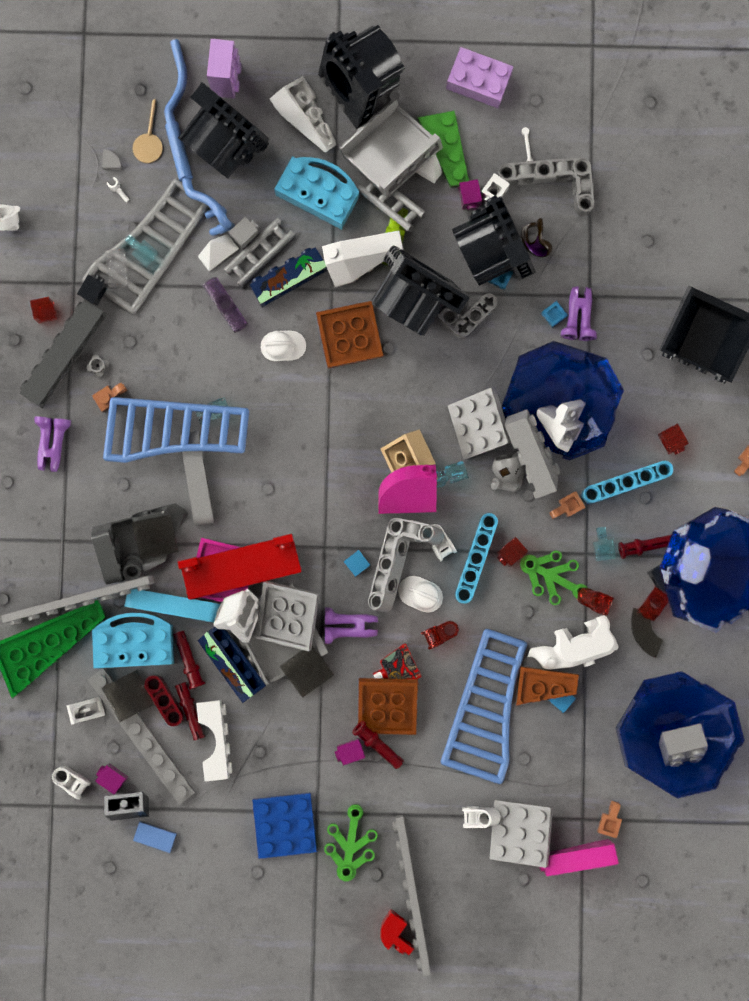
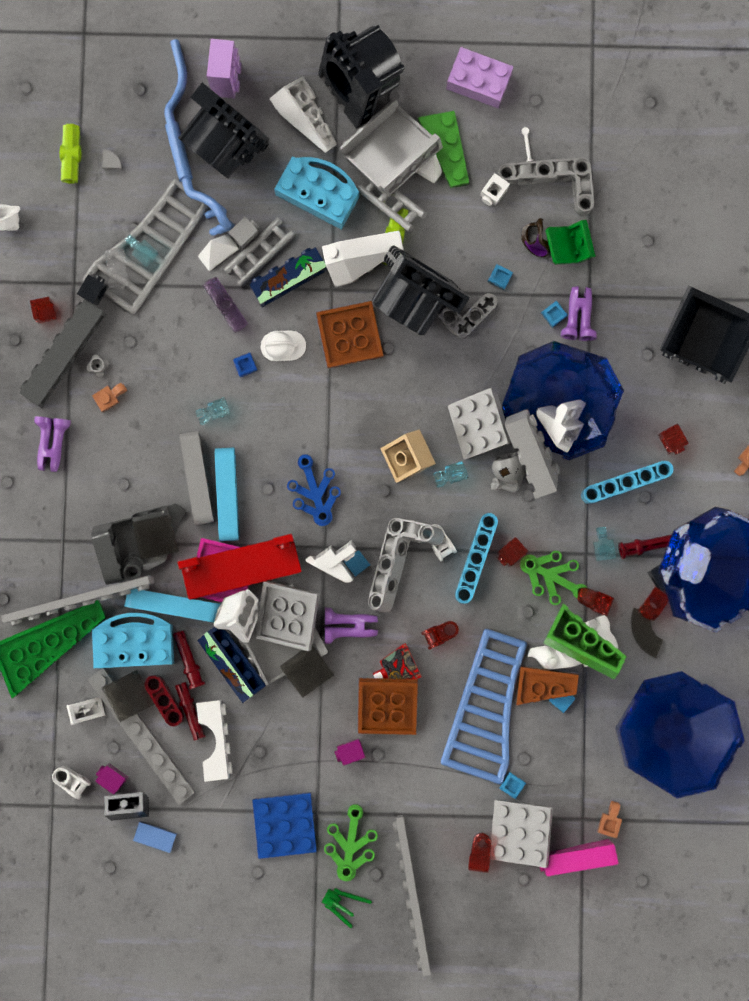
(70, 153): none -> lime piece
(116, 188): white hand -> none
(147, 146): tan piece -> none
(165, 448): medium blue bar -> none
(226, 494): none -> medium azure beam
(245, 365): none -> blue tile
(315, 493): none -> blue plant
(331, 561): none -> white piece
(332, 901): none -> green plant
(372, 740): dark red pin -> none
(390, 933): red brick -> none
(409, 490): dark pink brick -> none
(420, 594): white piece -> none
(470, 195): magenta brick -> none
(477, 817): white piece -> none
(480, 856): none -> clear red piece
(492, 243): black hose -> none
(512, 785): none -> dark azure tile
(569, 505): nougat plate -> none
(570, 243): none -> green bracket
(583, 644): none -> bright green wedge
(683, 745): light grey brick -> none

